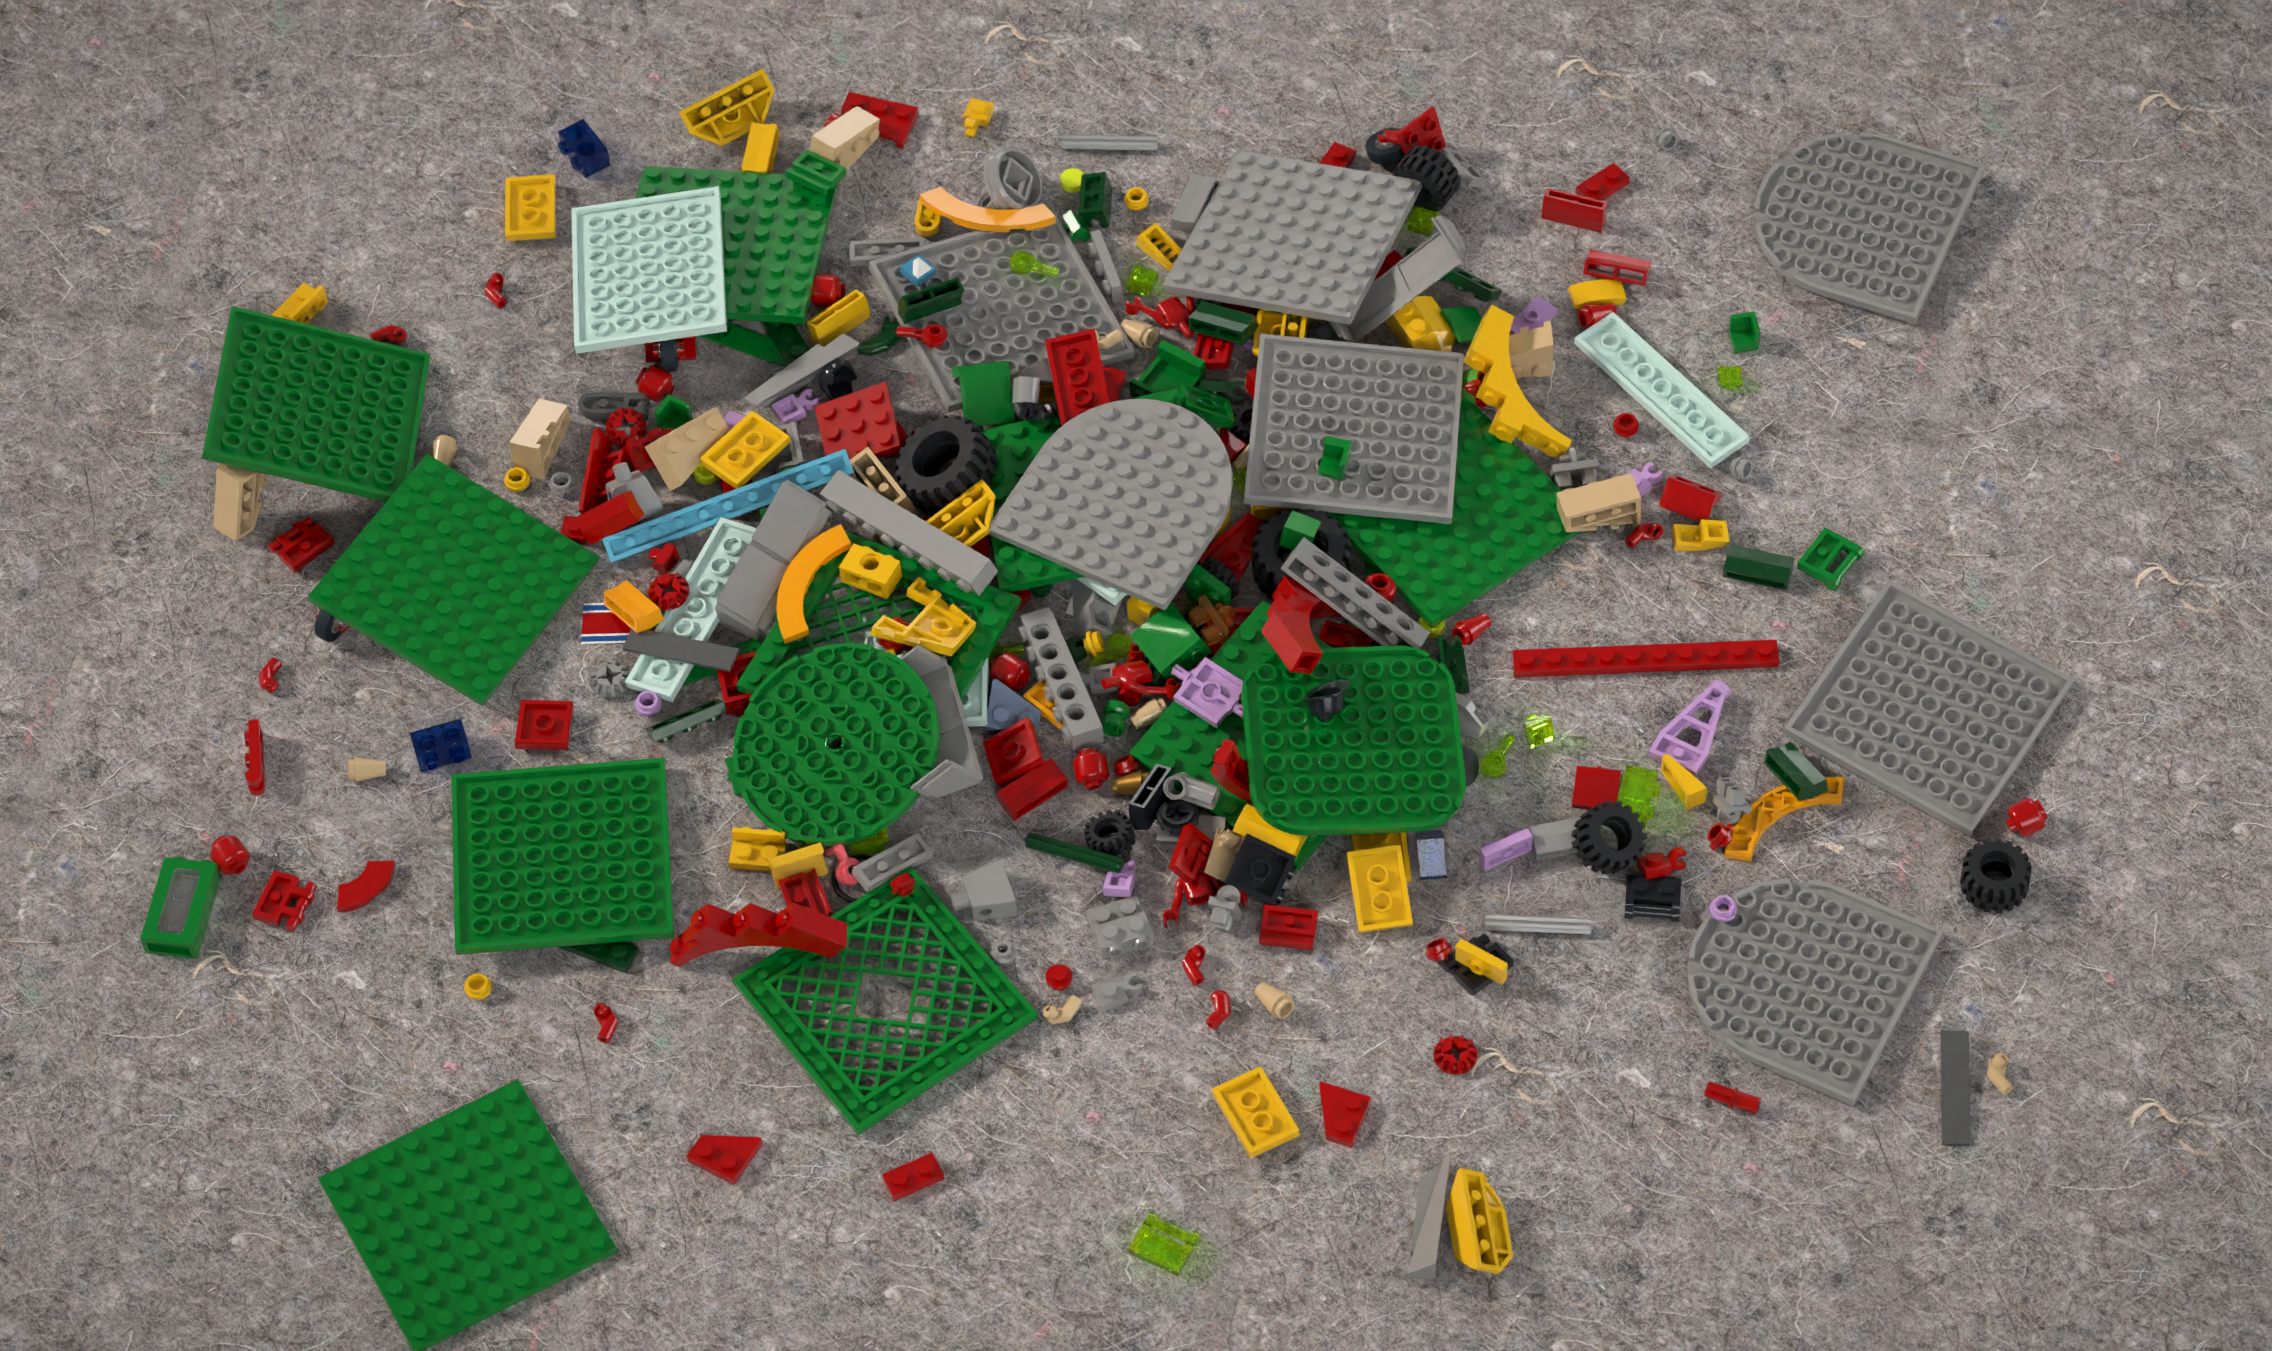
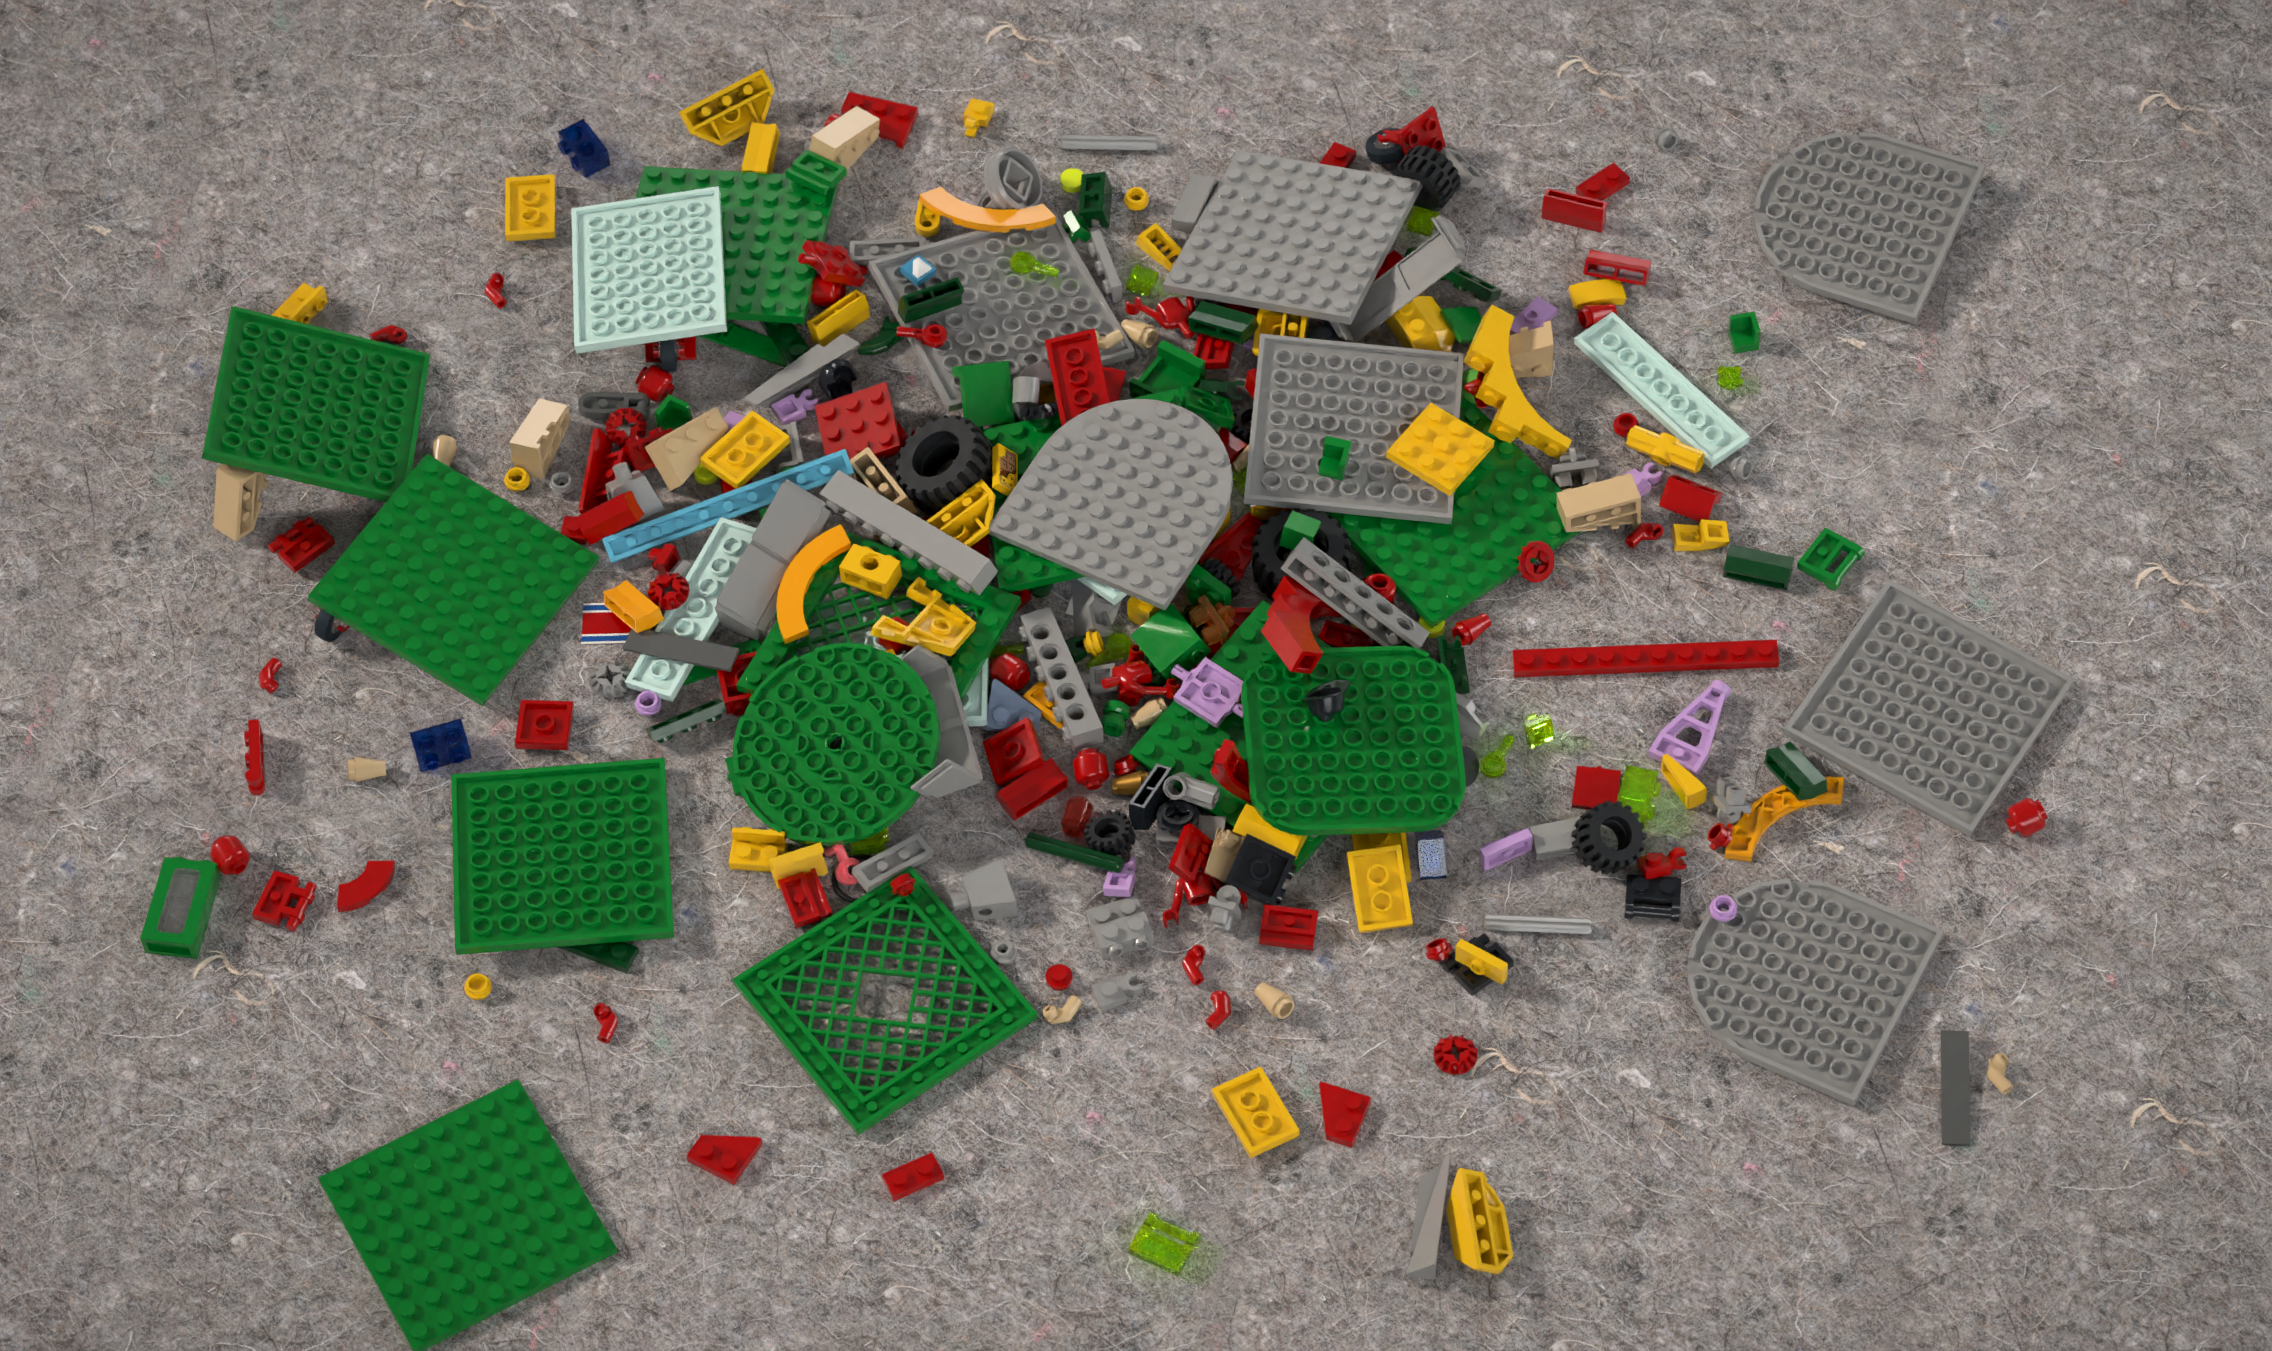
(792, 927): red arch -> none
(832, 263): none -> red plate
(1004, 469): none -> yellow tile
(1076, 815): none -> clear red brick
(1440, 449): none -> yellow plate
(1541, 552): none -> red gear
(1665, 449): none -> yellow piece
(1732, 1097): red axle -> none
(1992, 893): black tyre -> none

